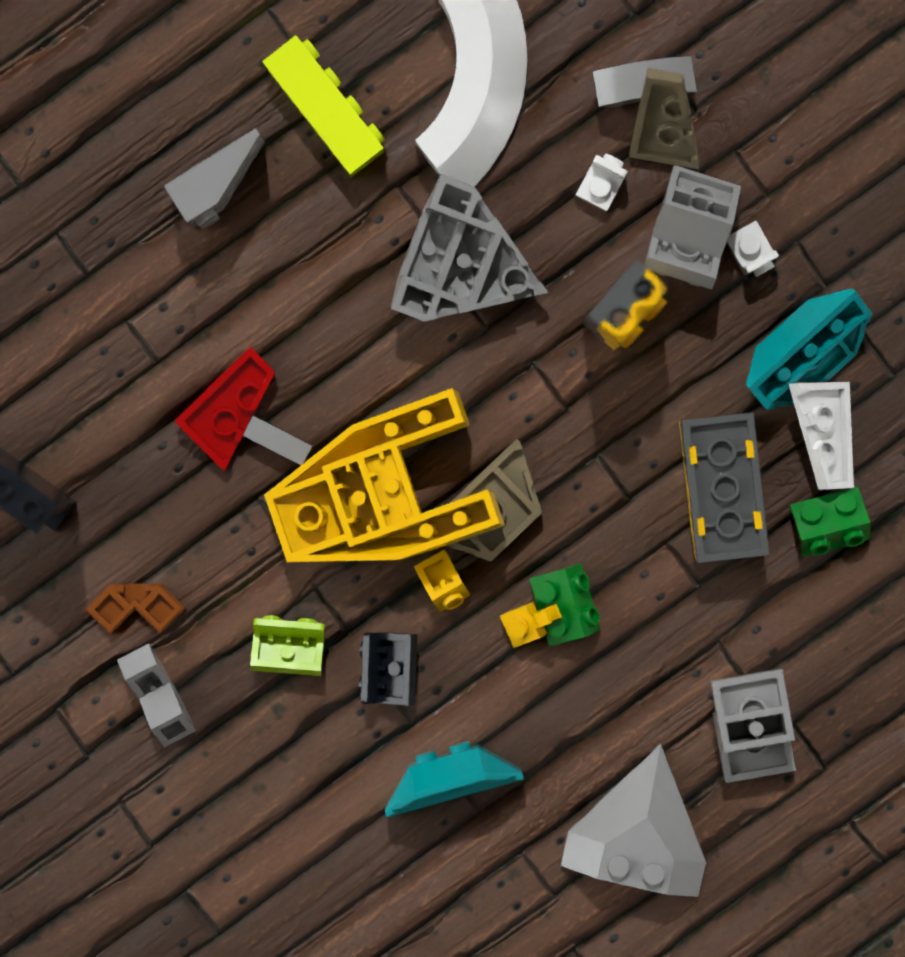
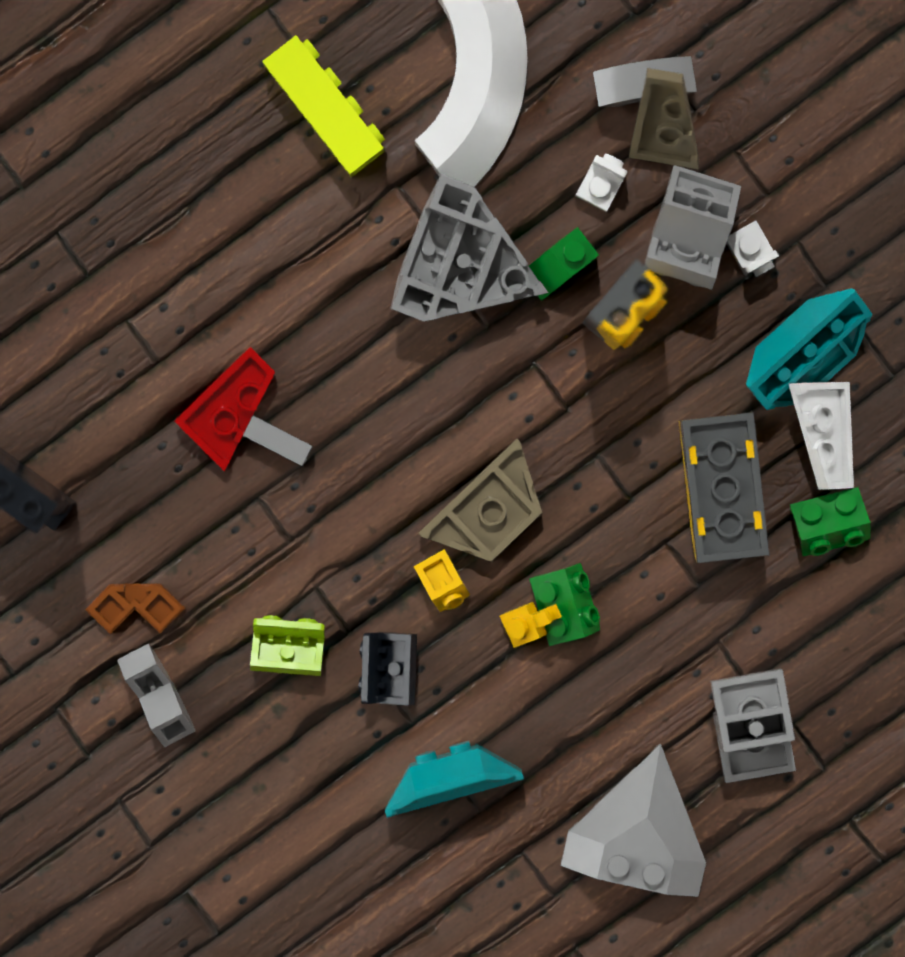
(210, 184): light grey slope -> none
(359, 498): yellow wedge -> none
(563, 261): none -> green slope

